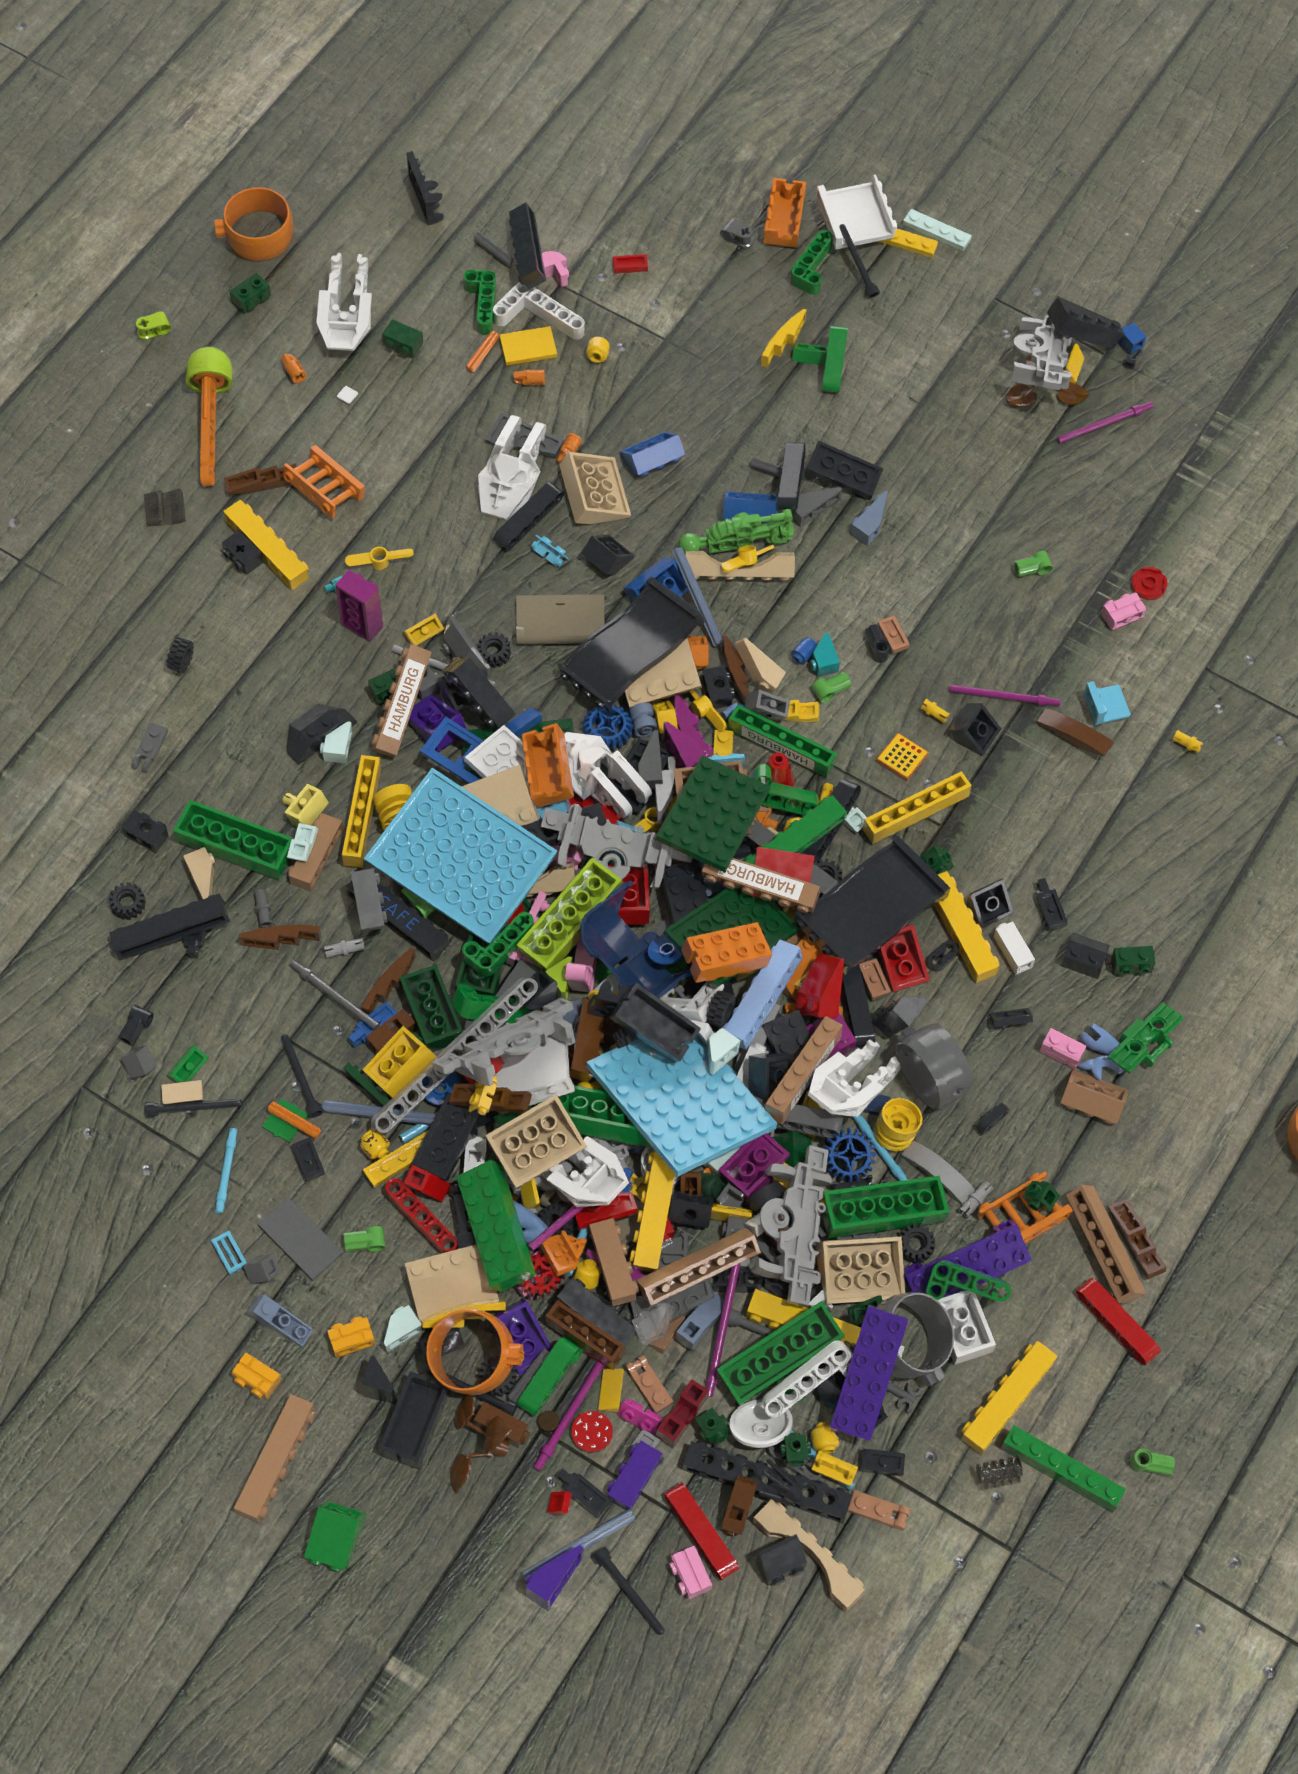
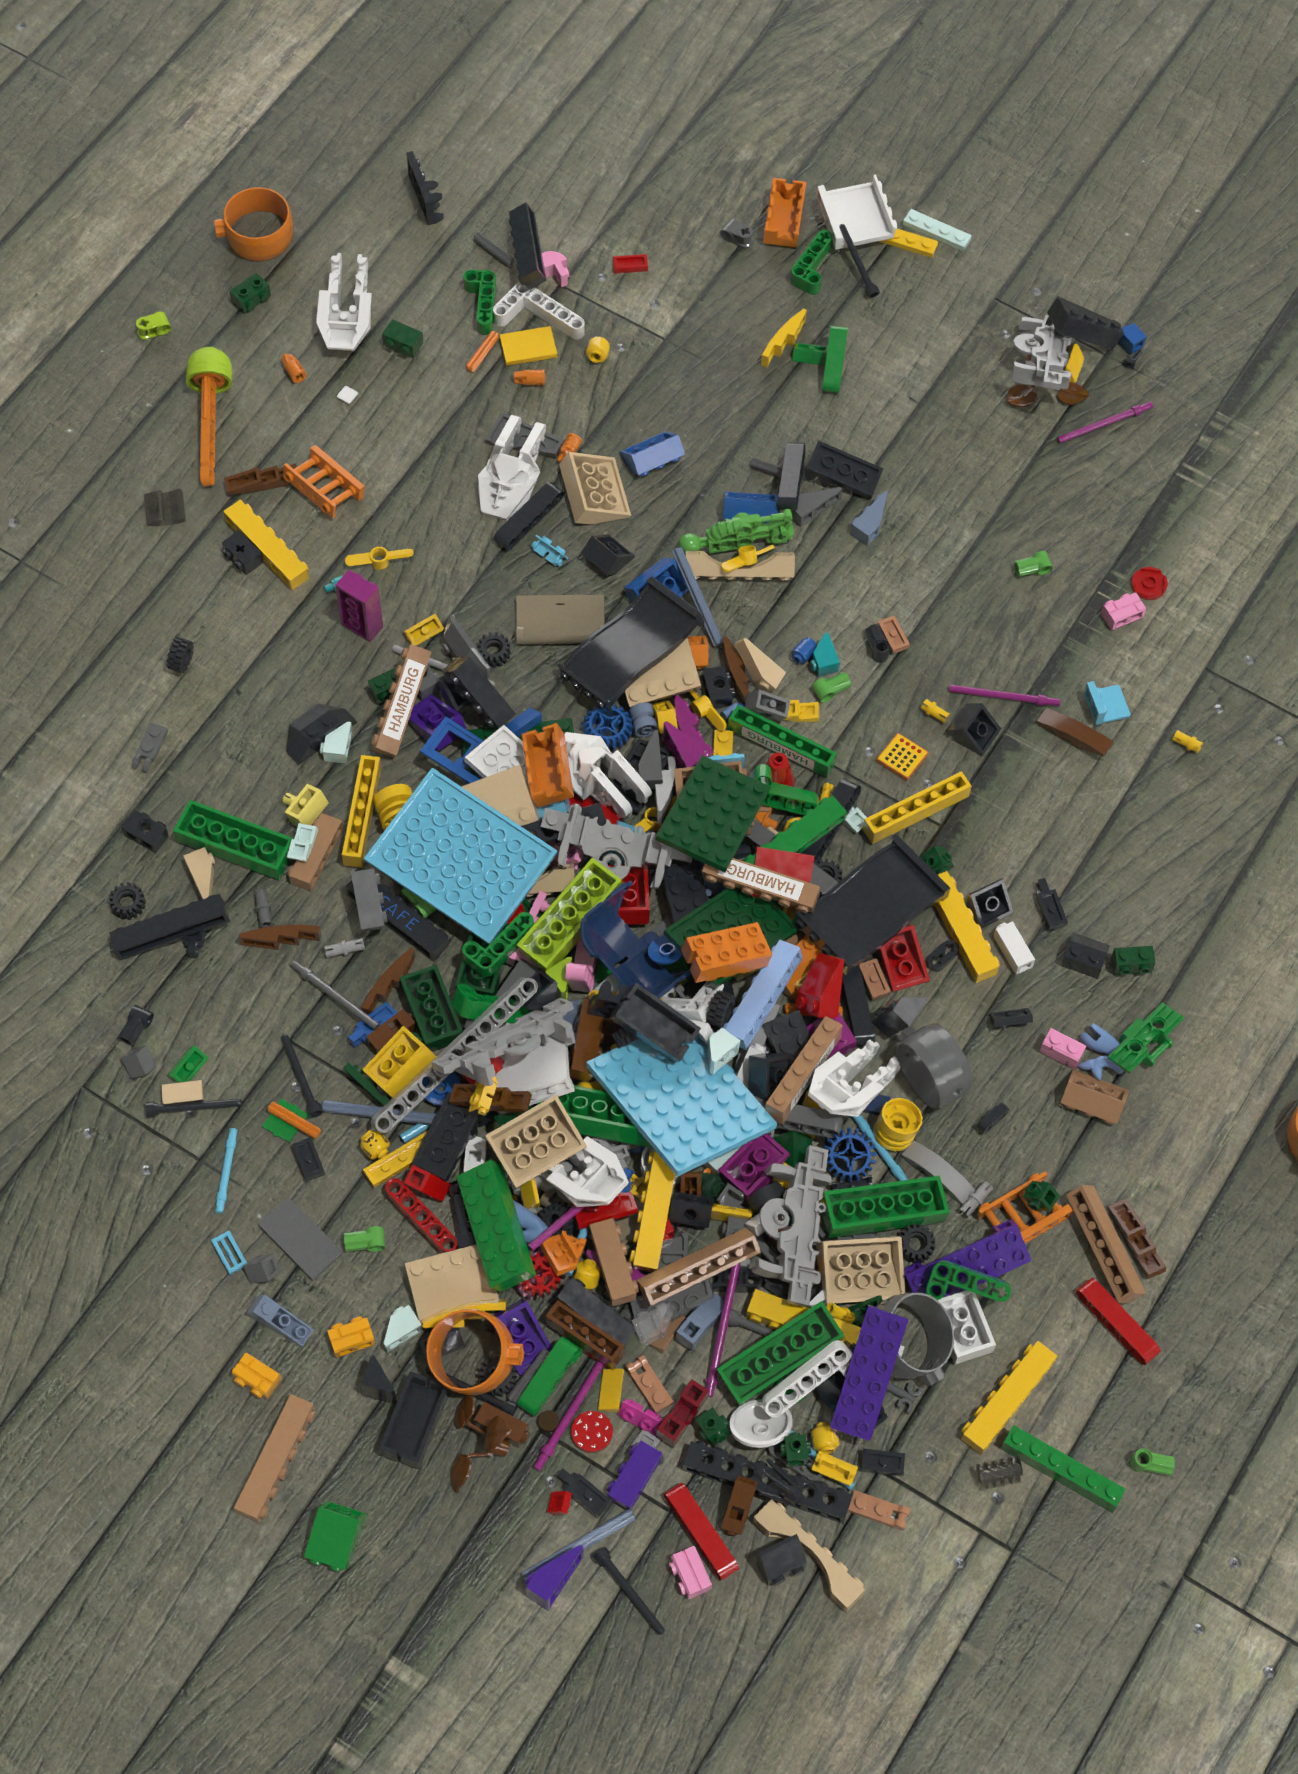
(841, 1313): none -> yellow pin

